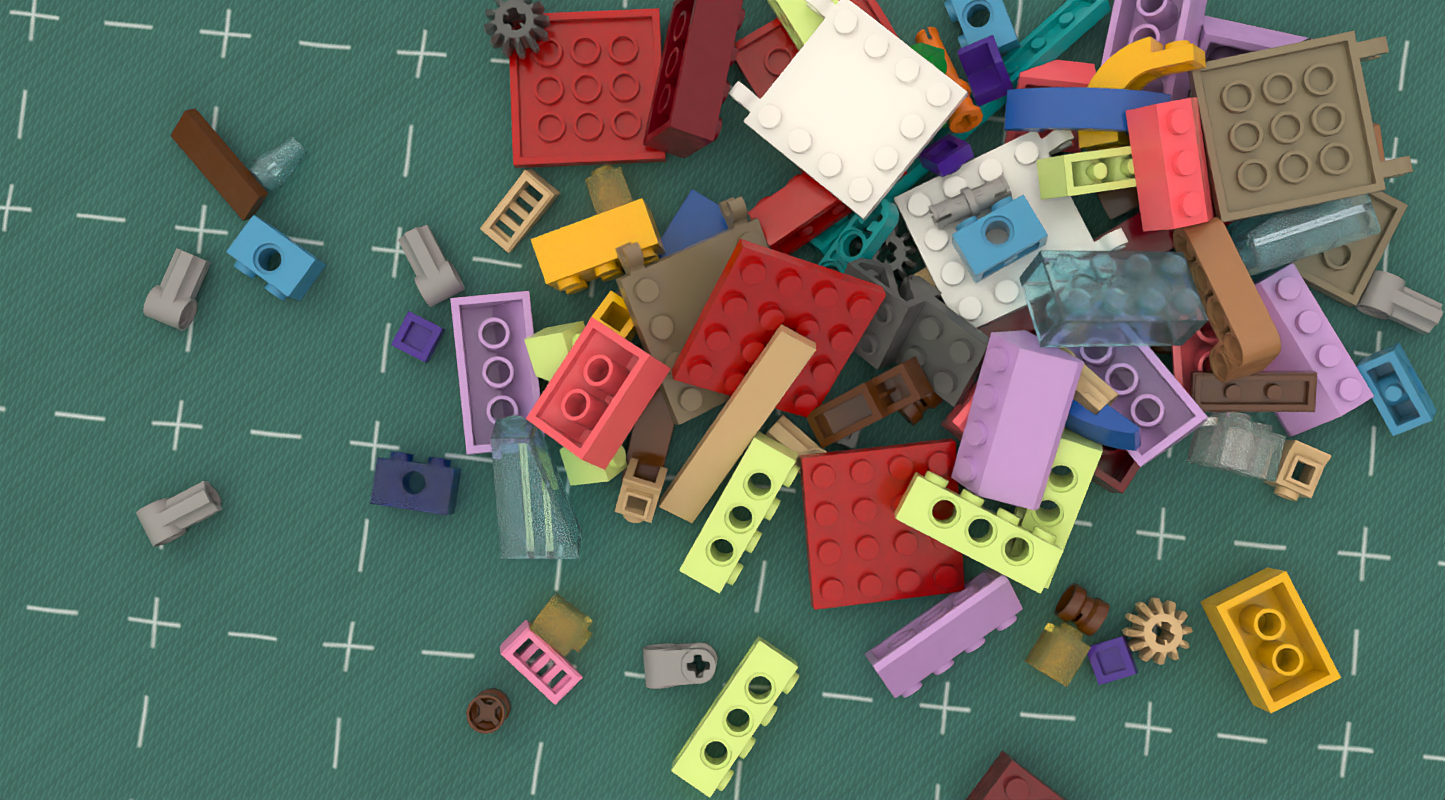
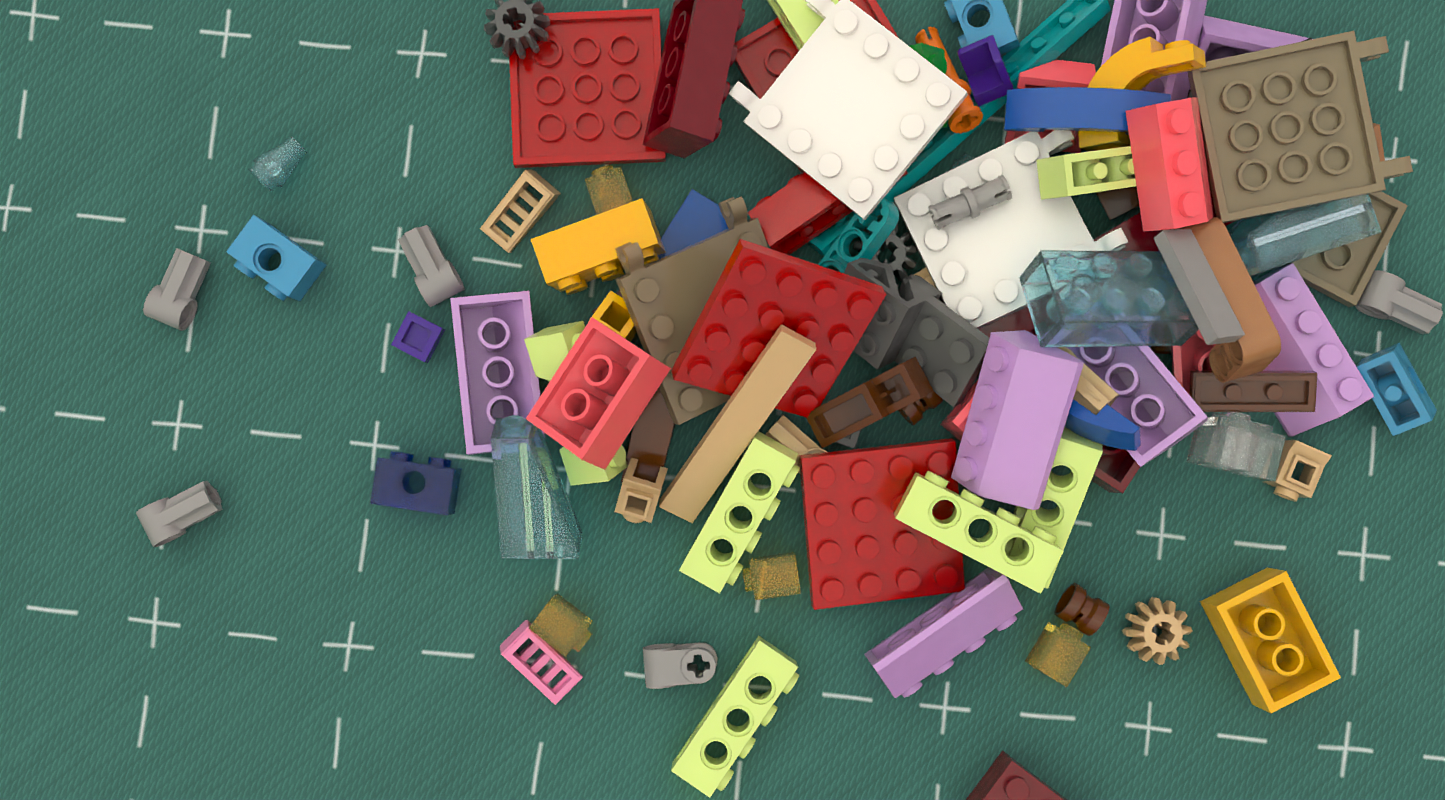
(219, 164): reddish brown tile -> none
(482, 715): reddish brown wheel -> none
(772, 576): none -> clear yellow brick
(946, 155): dark purple plate -> none
(986, 258): dark azure brick -> none
(1112, 660): dark purple plate -> none
(1199, 286): none -> light grey tile

